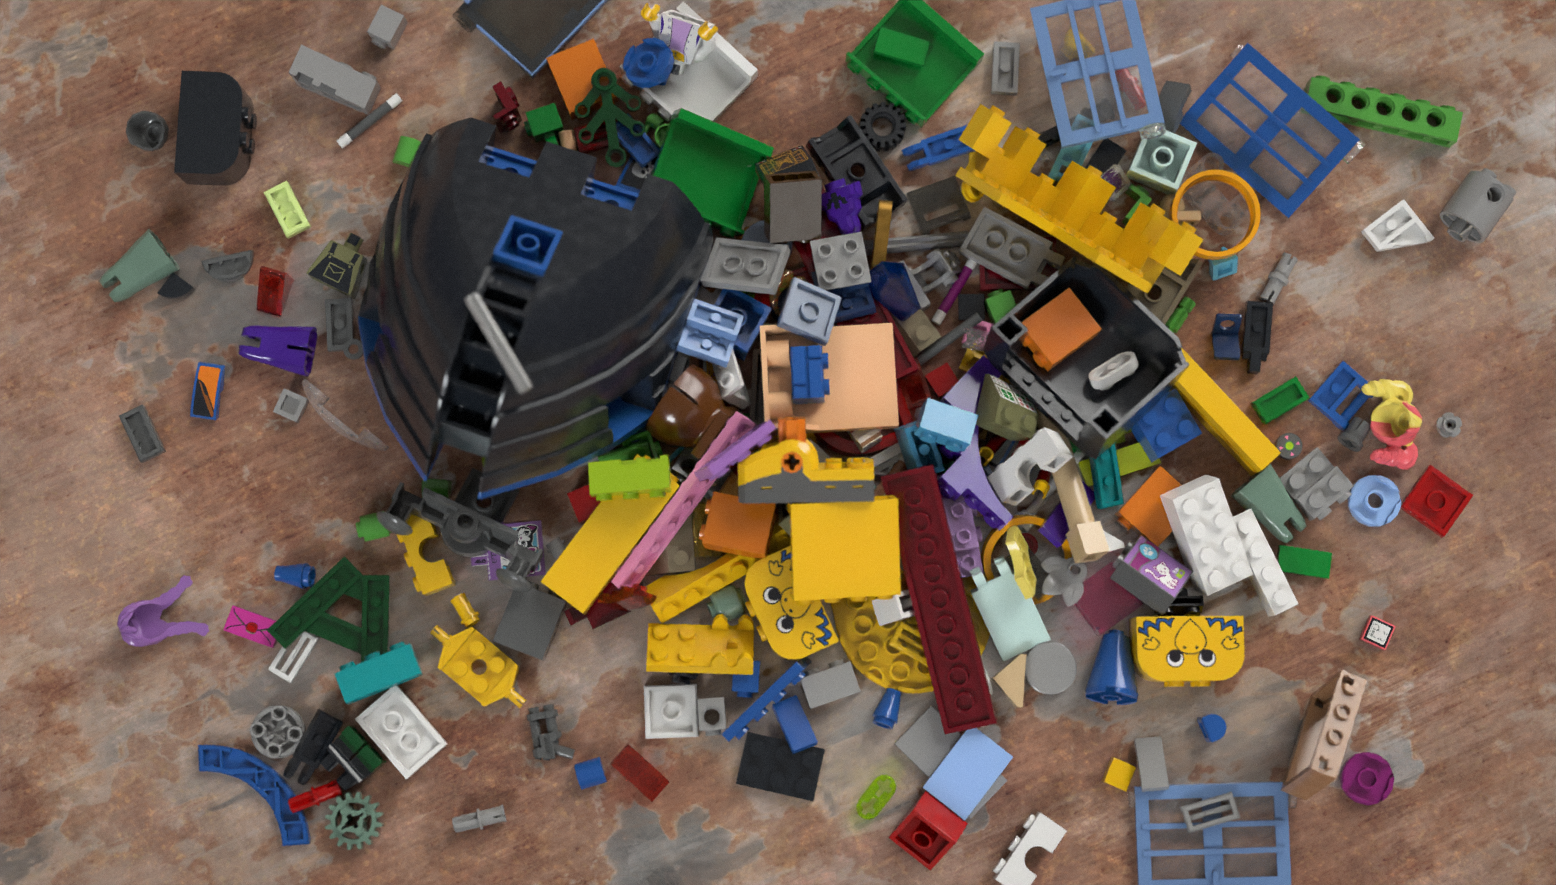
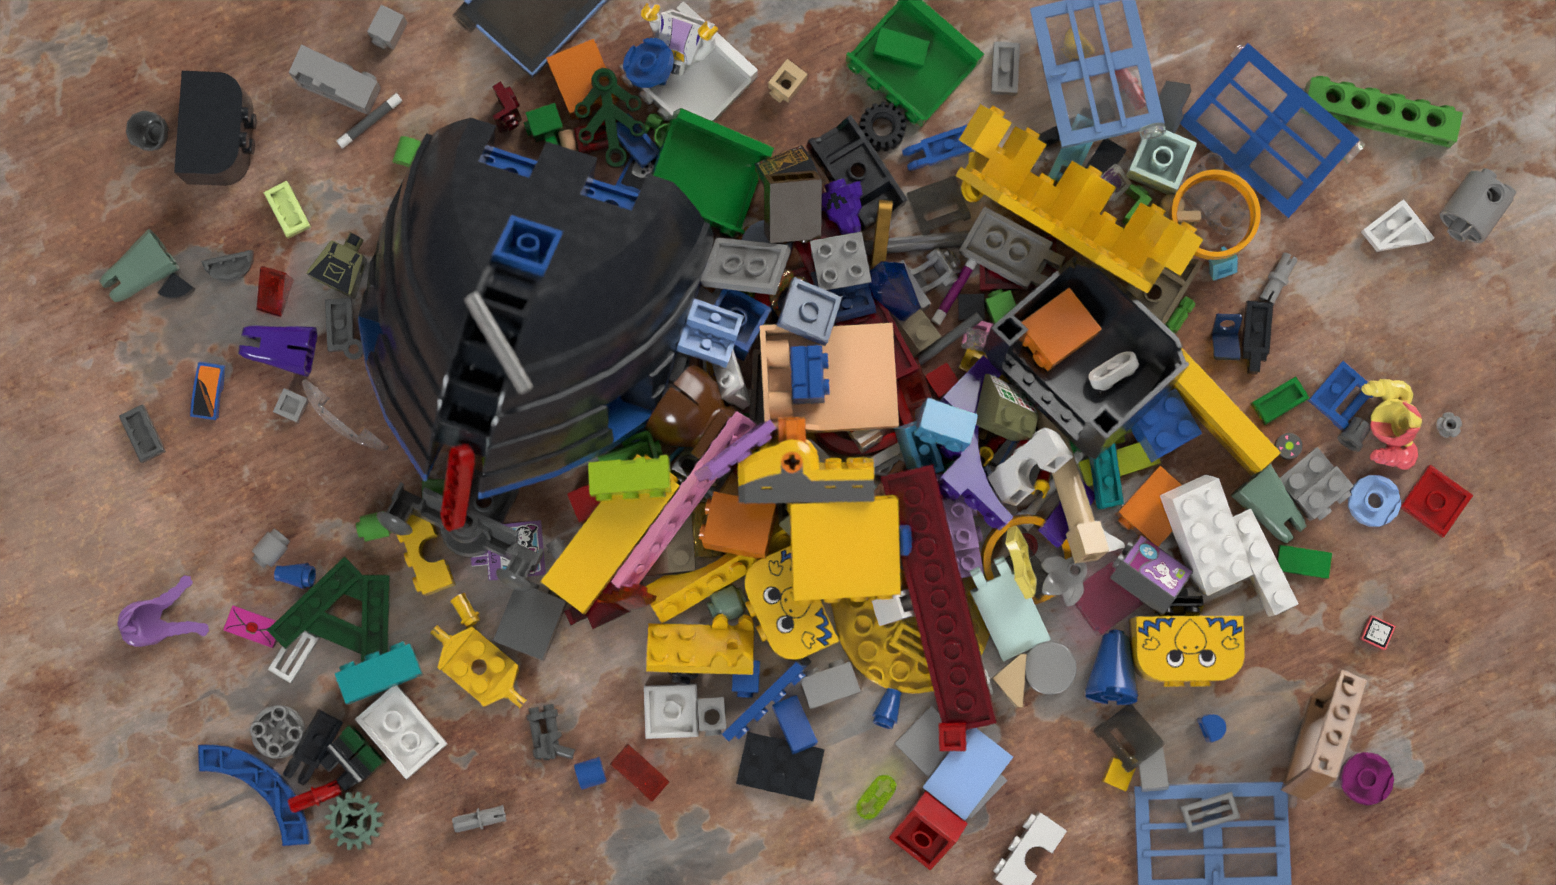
(270, 548): none -> light grey brick
(457, 487): none -> red beam
(787, 73): none -> tan brick
(905, 540): none -> blue slope
(952, 737): none -> red tile
(1135, 731): none -> clear smoke plate

